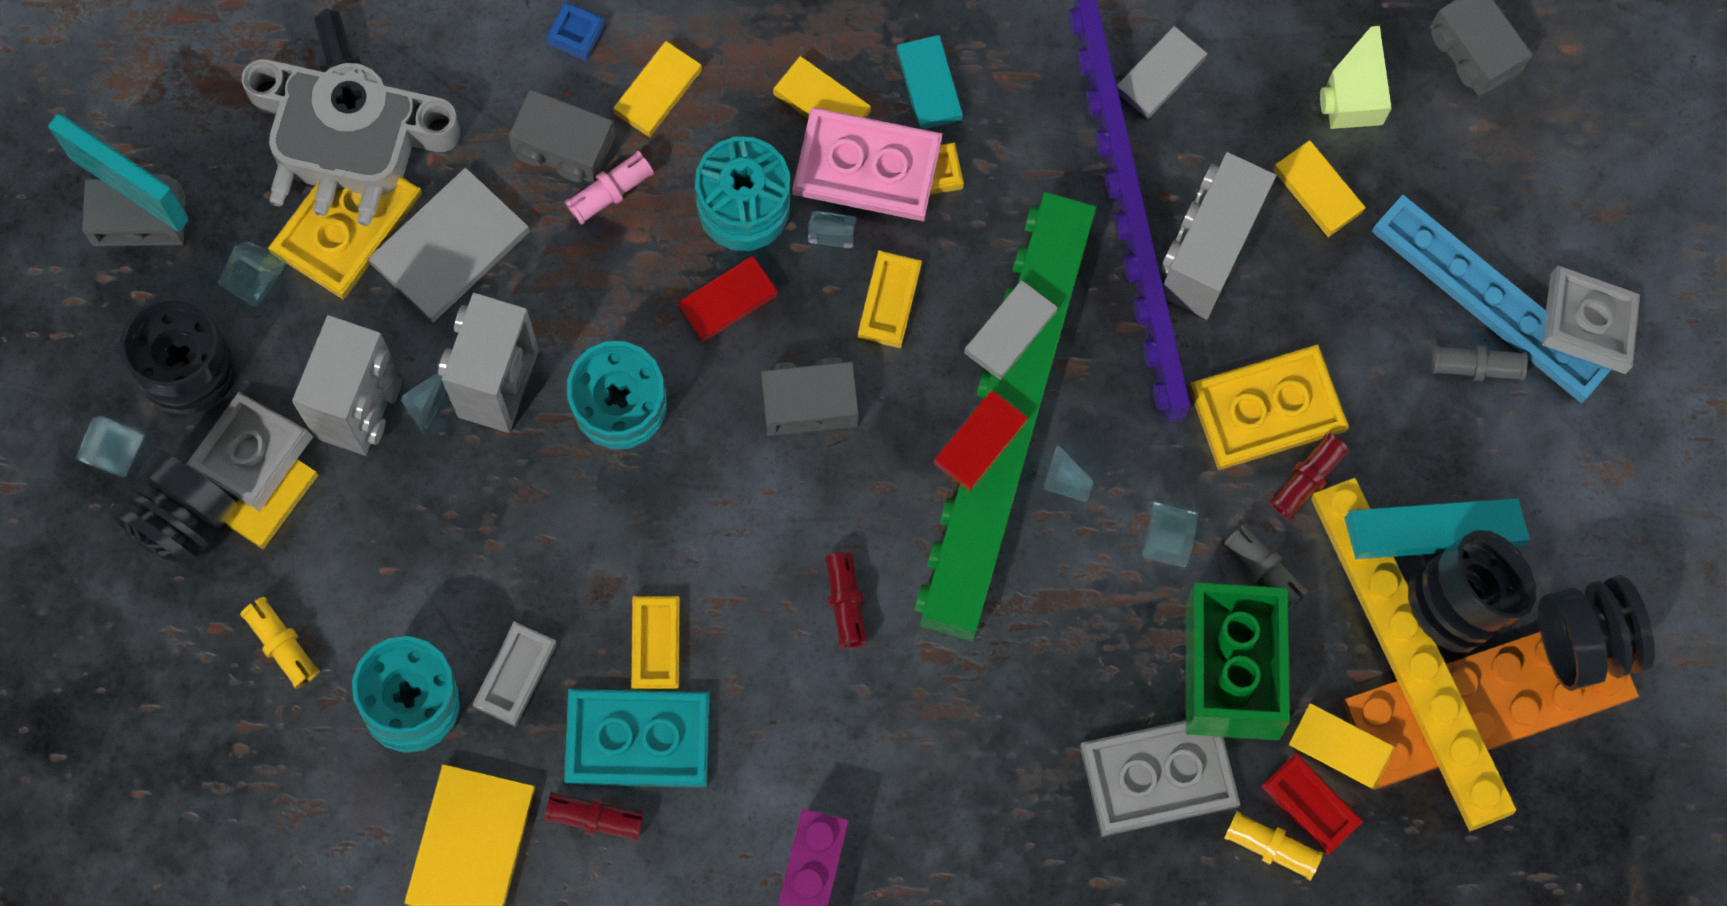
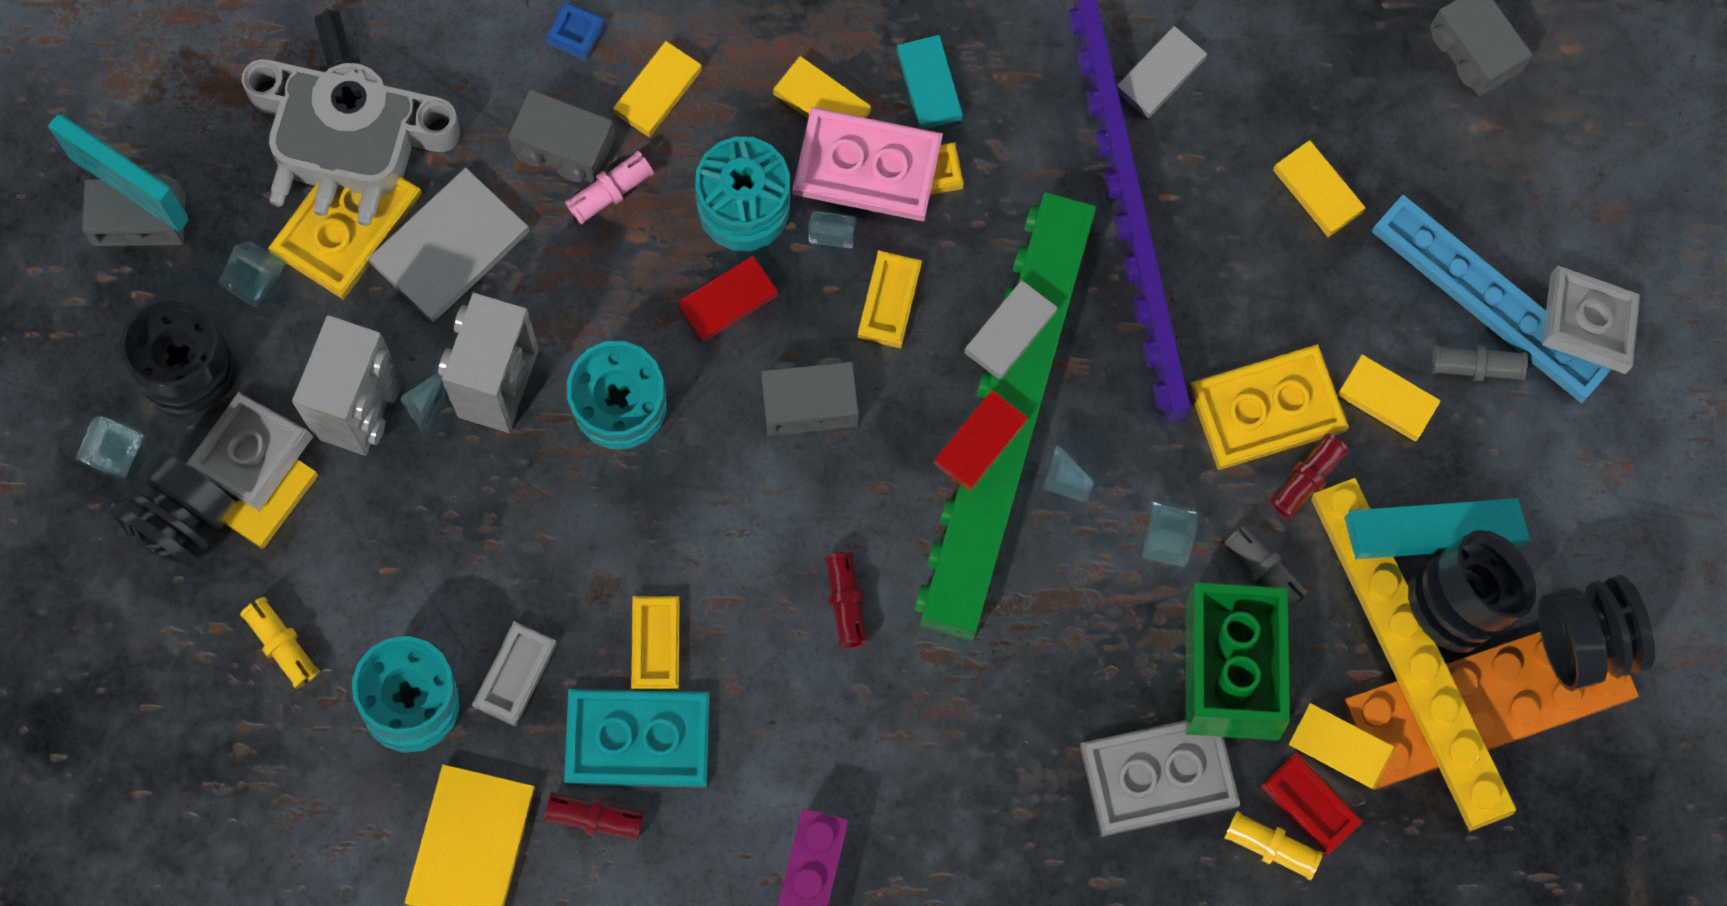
(1214, 233): light grey brick -> none
(1358, 86): yellowish green slope -> none
(1388, 398): none -> yellow tile

